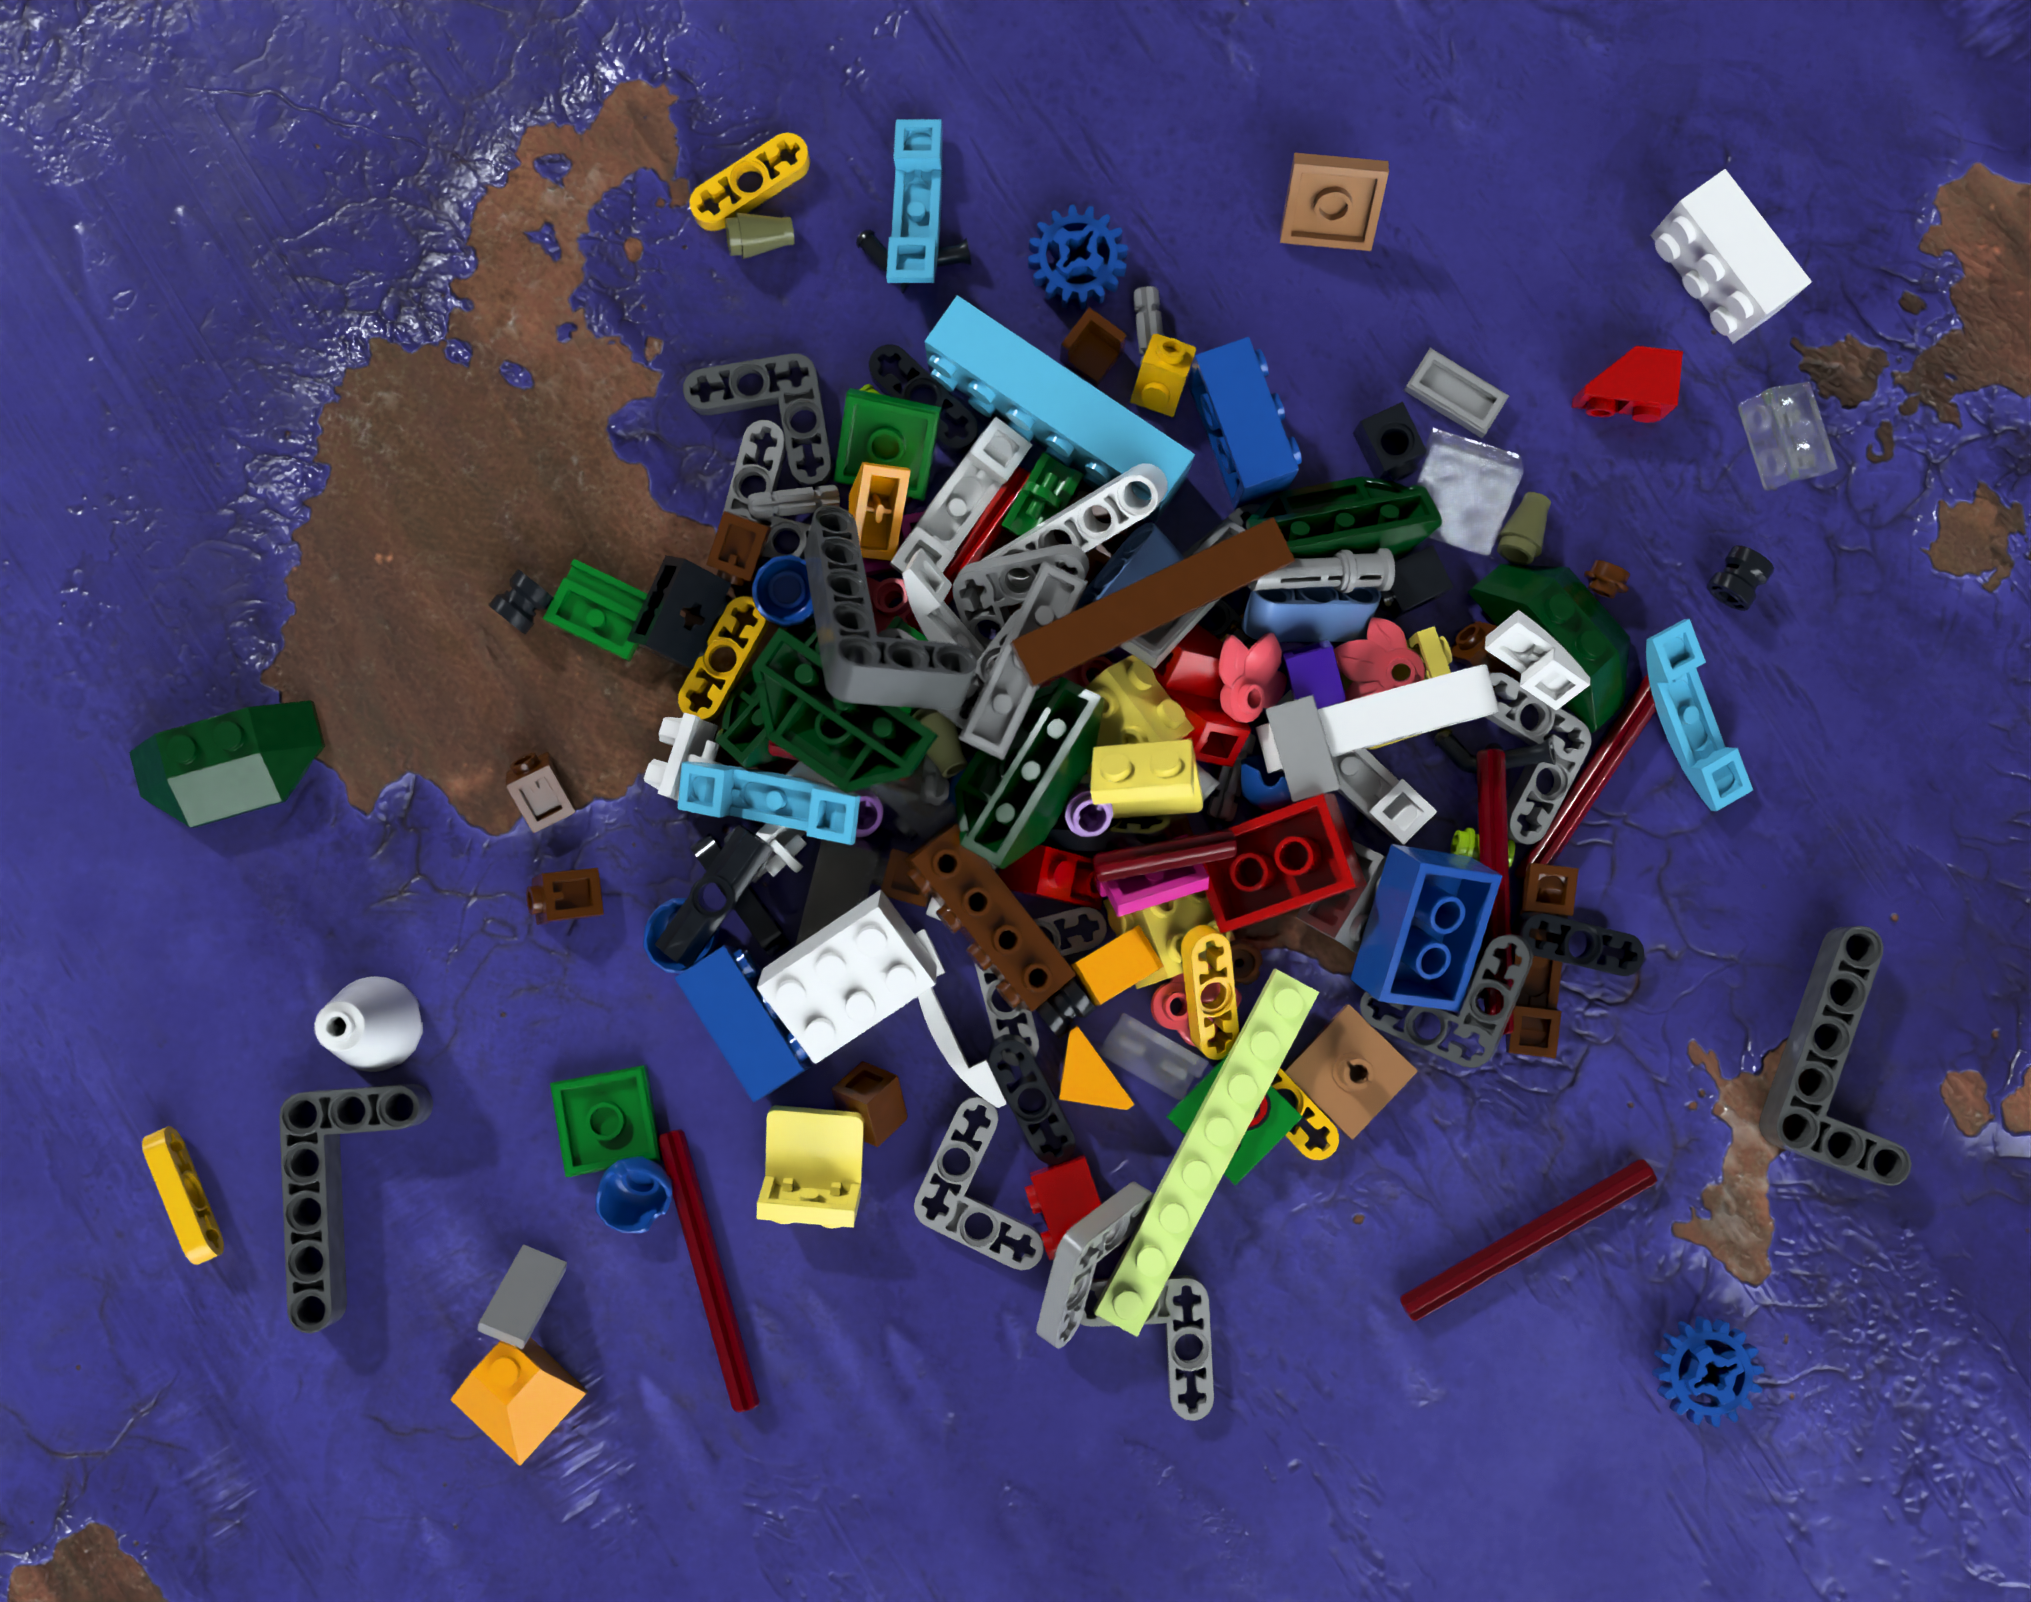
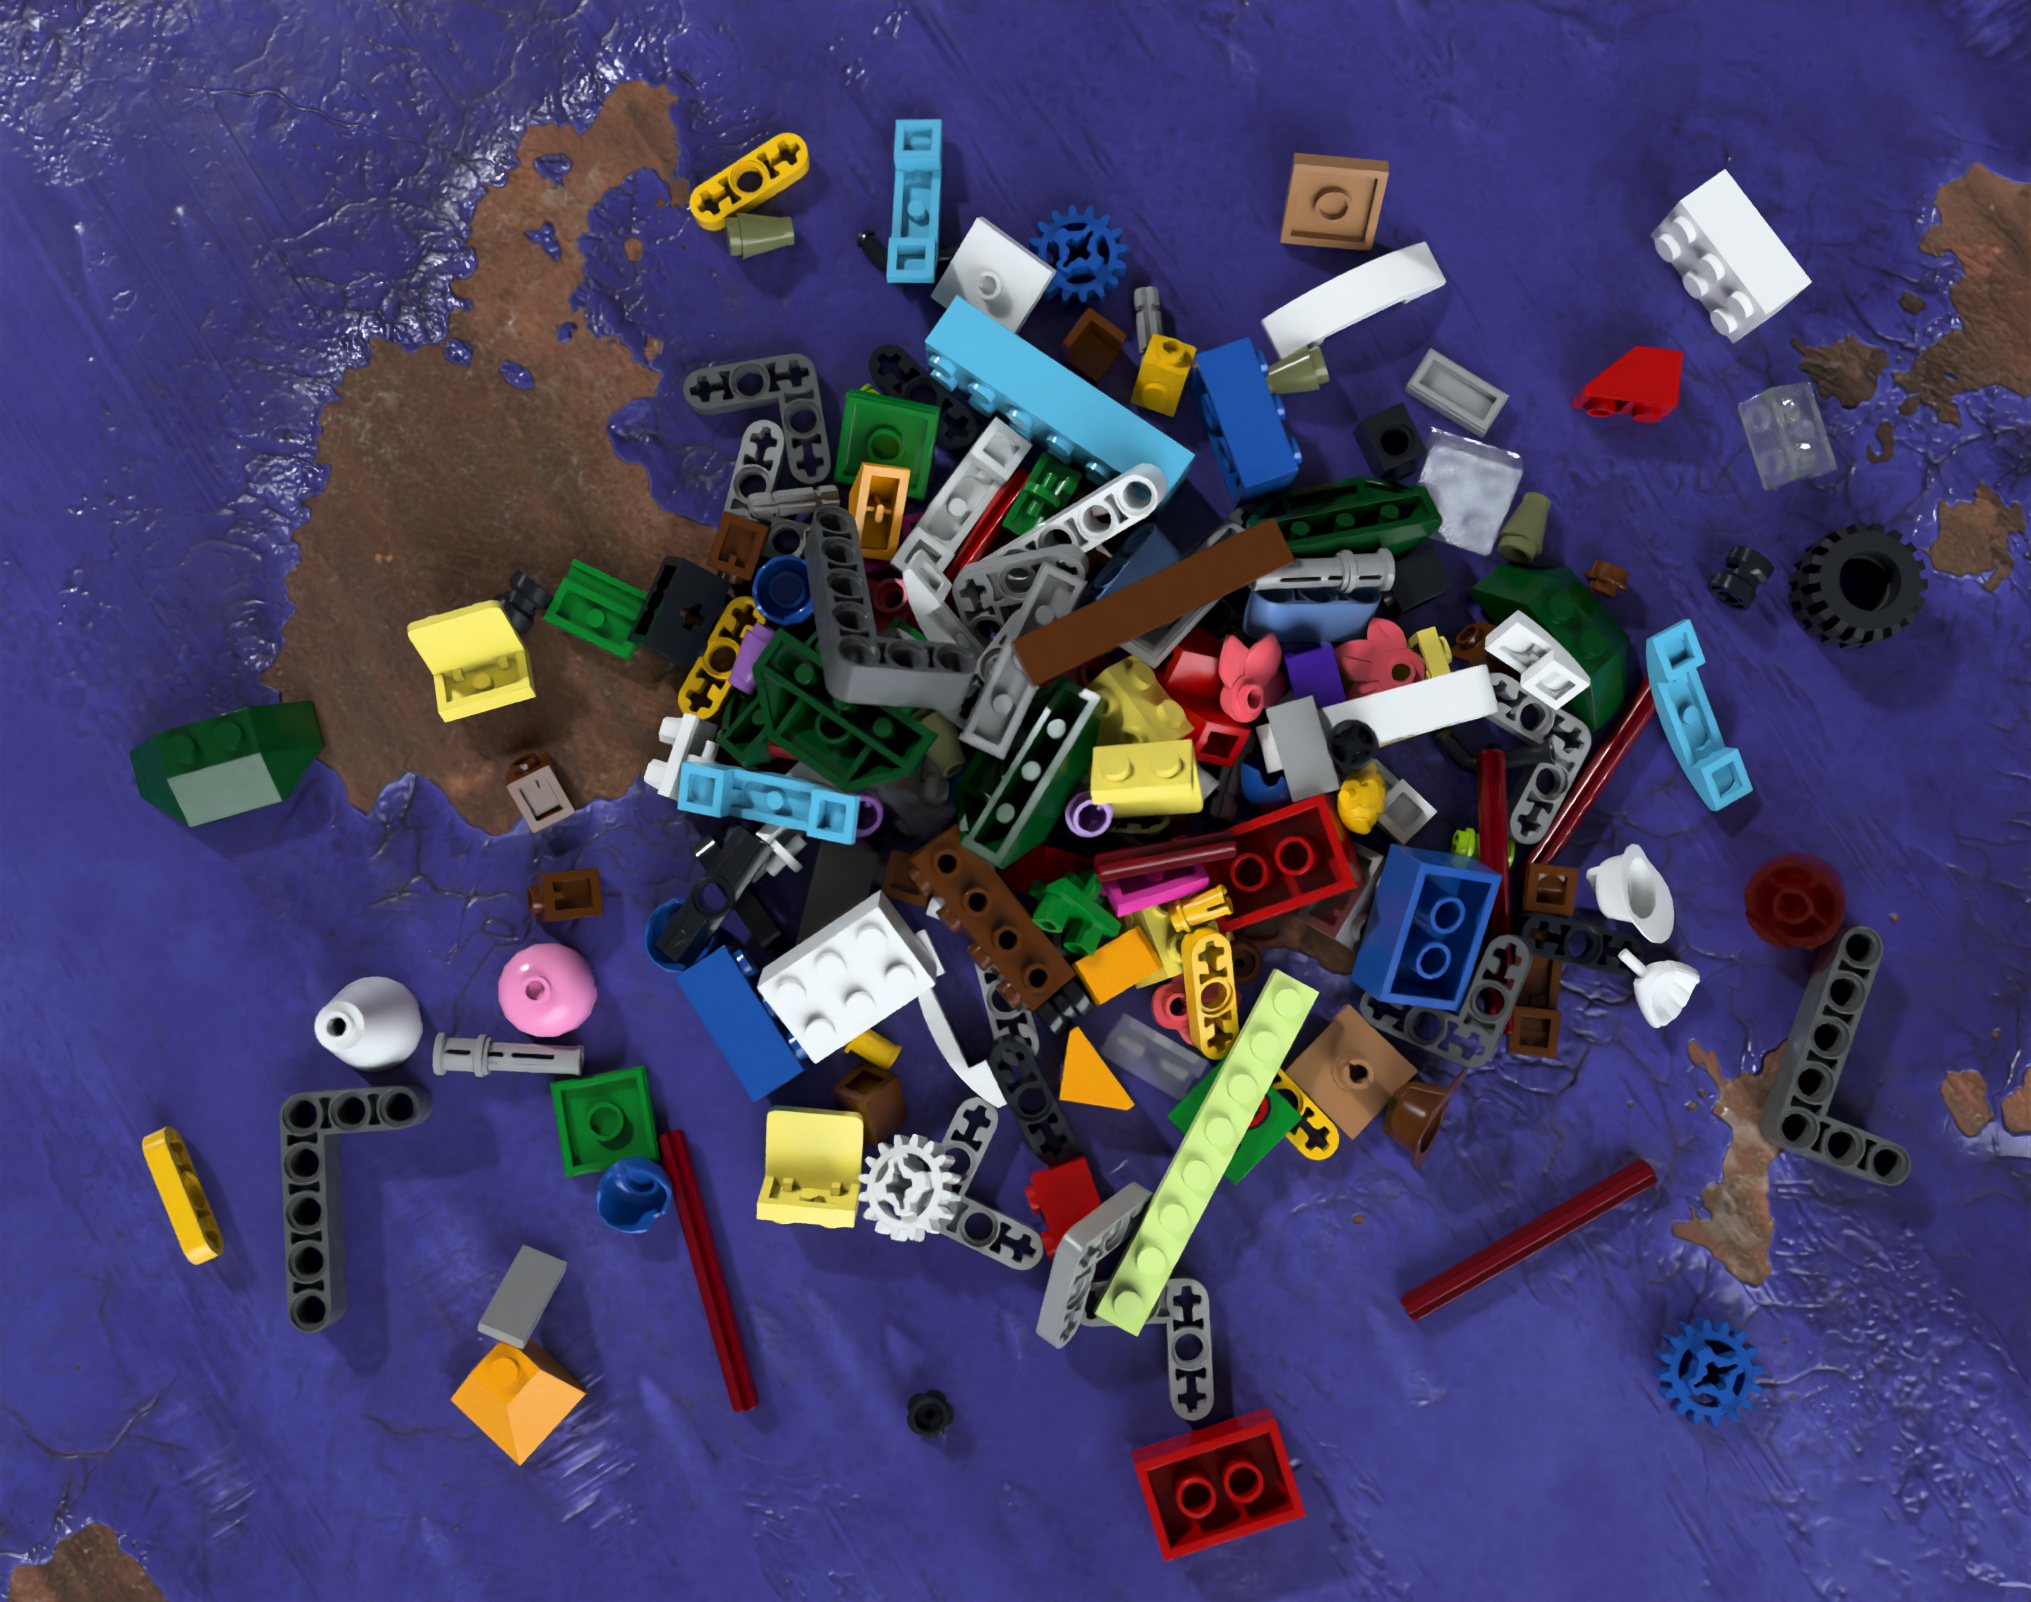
(474, 659): none -> light yellow bracket
(480, 1053): none -> light grey pin
(547, 990): none -> bright pink cylinder
(750, 649): none -> medium lavender cone
(874, 1049): none -> yellow pin
(918, 1206): none -> white gear
(926, 1426): none -> black plate
(995, 276): none -> white plate
(1078, 903): none -> green hips
(1199, 908): none -> yellow pin
(1217, 1483): none -> red brick
(1298, 372): none -> olive cone
(1346, 741): none -> black wheel
(1353, 297): none -> white slope
(1362, 799): none -> yellow piece
(1417, 1114): none -> reddish brown piece
(1634, 892): none -> white piece
(1661, 987): none -> white piece
(1795, 900): none -> clear red cylinder
(1890, 570): none -> black tyre

